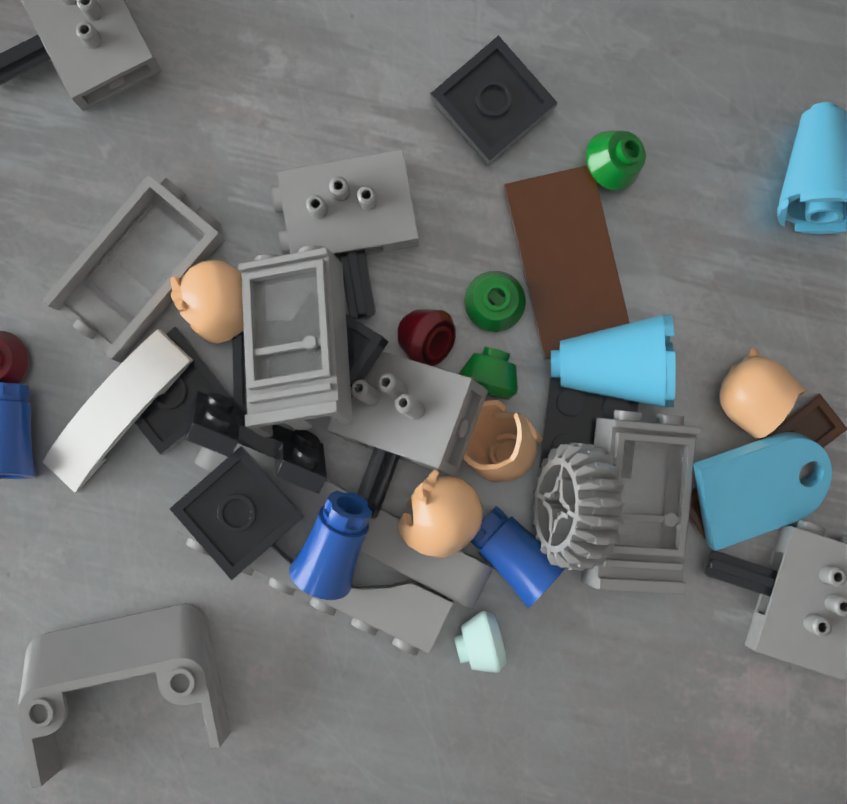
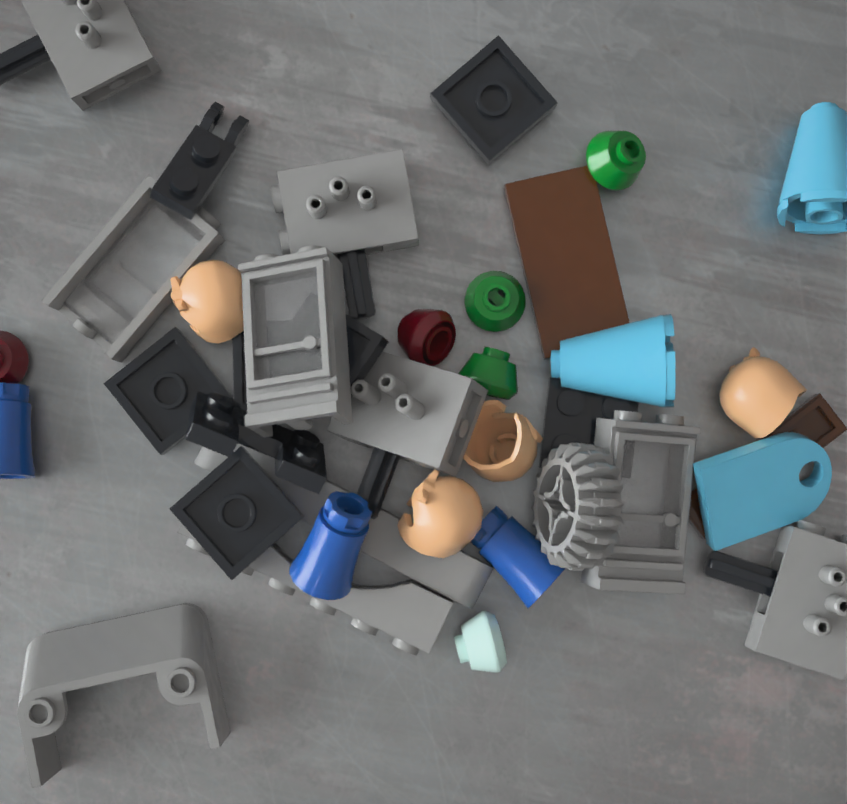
(115, 408): white slope -> none
(198, 164): none -> black hinge

